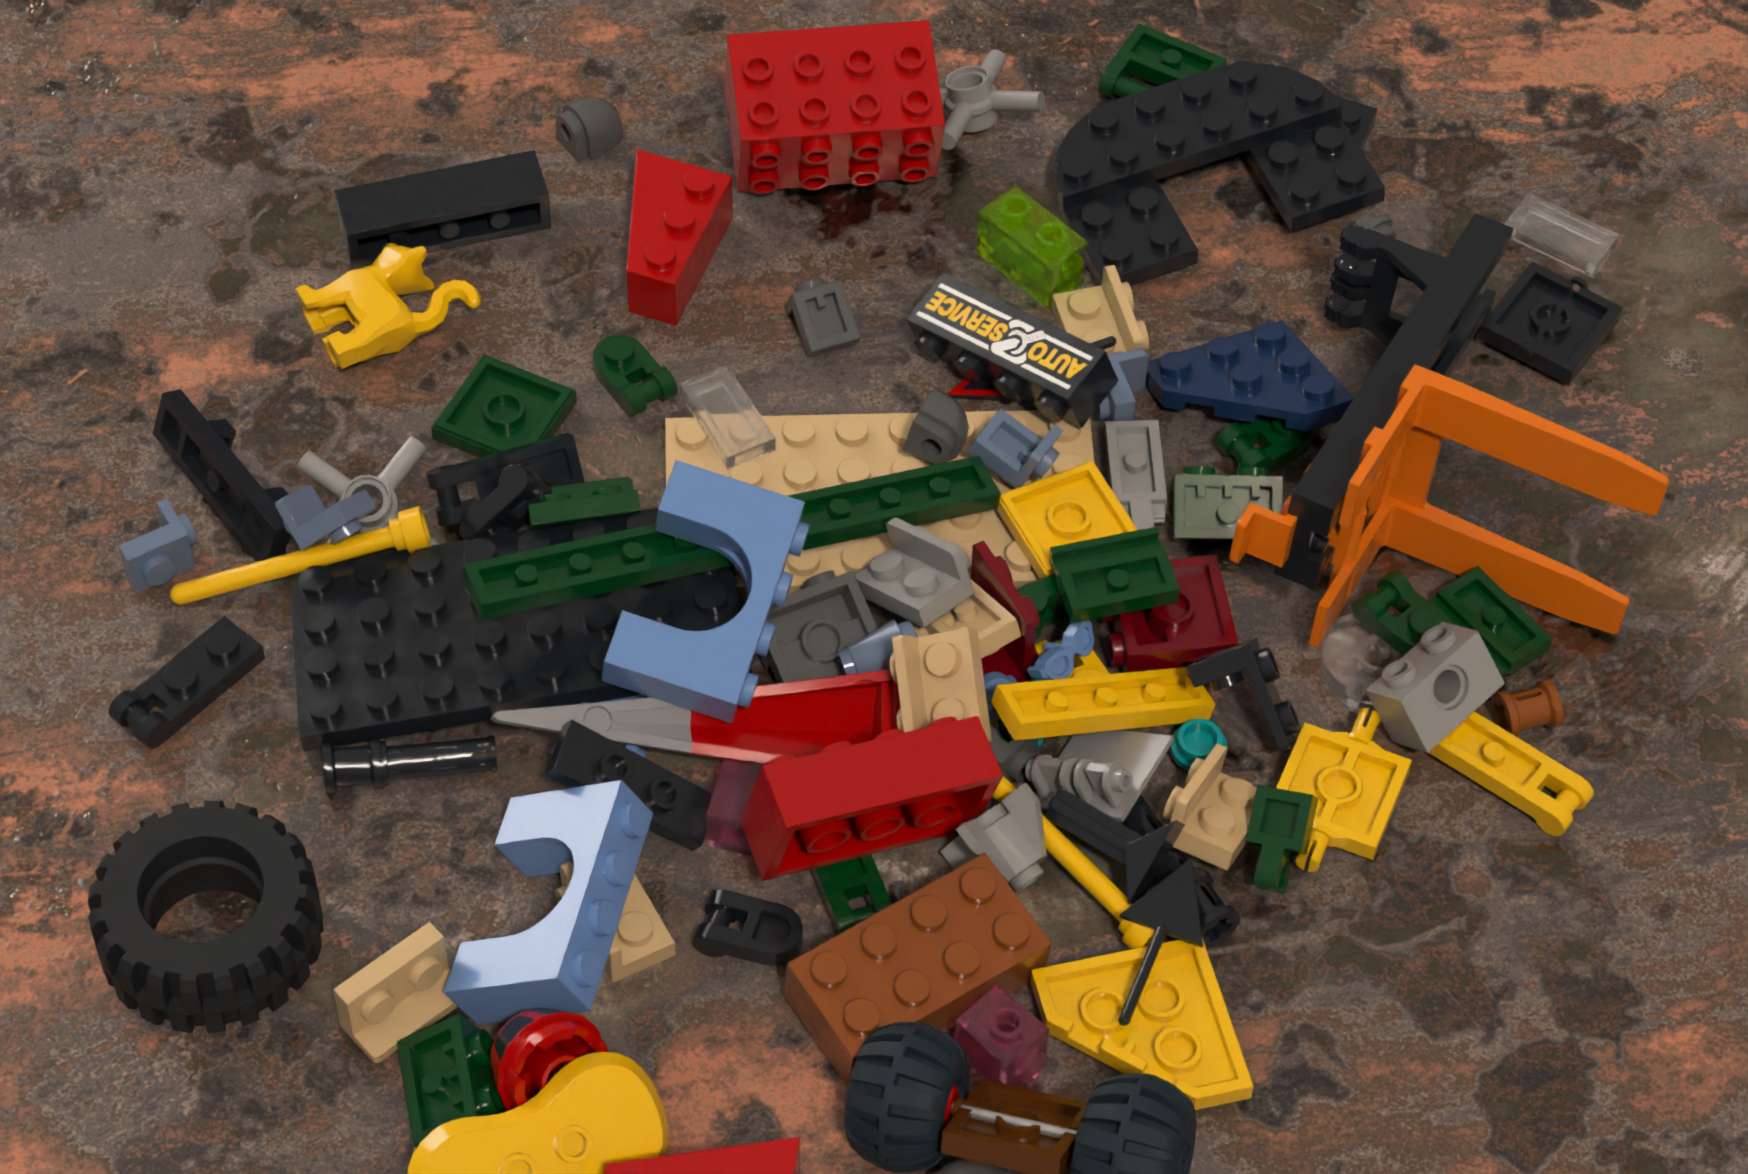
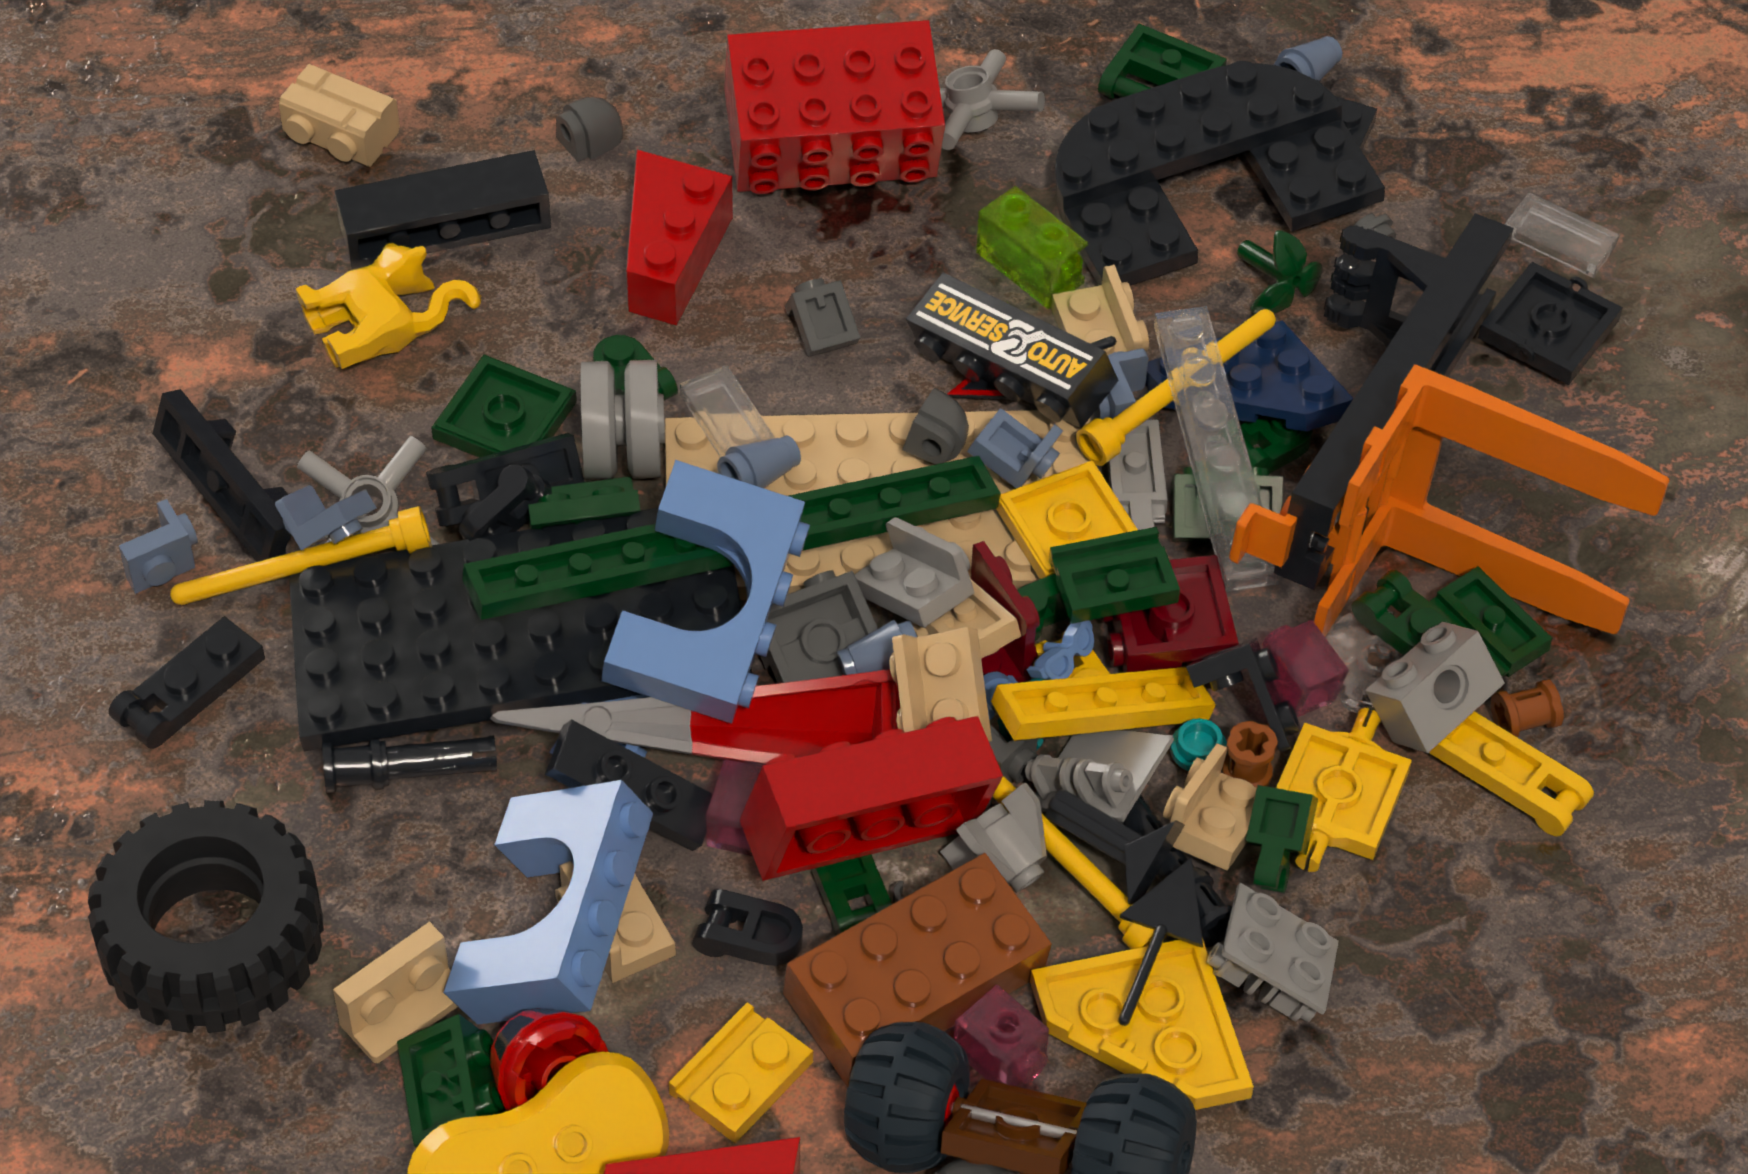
(339, 116): none -> tan brick
(621, 420): none -> light grey wheel
(741, 1072): none -> yellow plate
(760, 461): none -> sand blue cone
(1103, 438): none -> yellow piece
(1211, 437): none -> clear plate
(1250, 753): none -> dark orange bush
(1279, 949): none -> light grey hinge
(1285, 267): none -> dark green plant
(1307, 667): none -> clear pink brick
(1312, 58): none -> sand blue cone

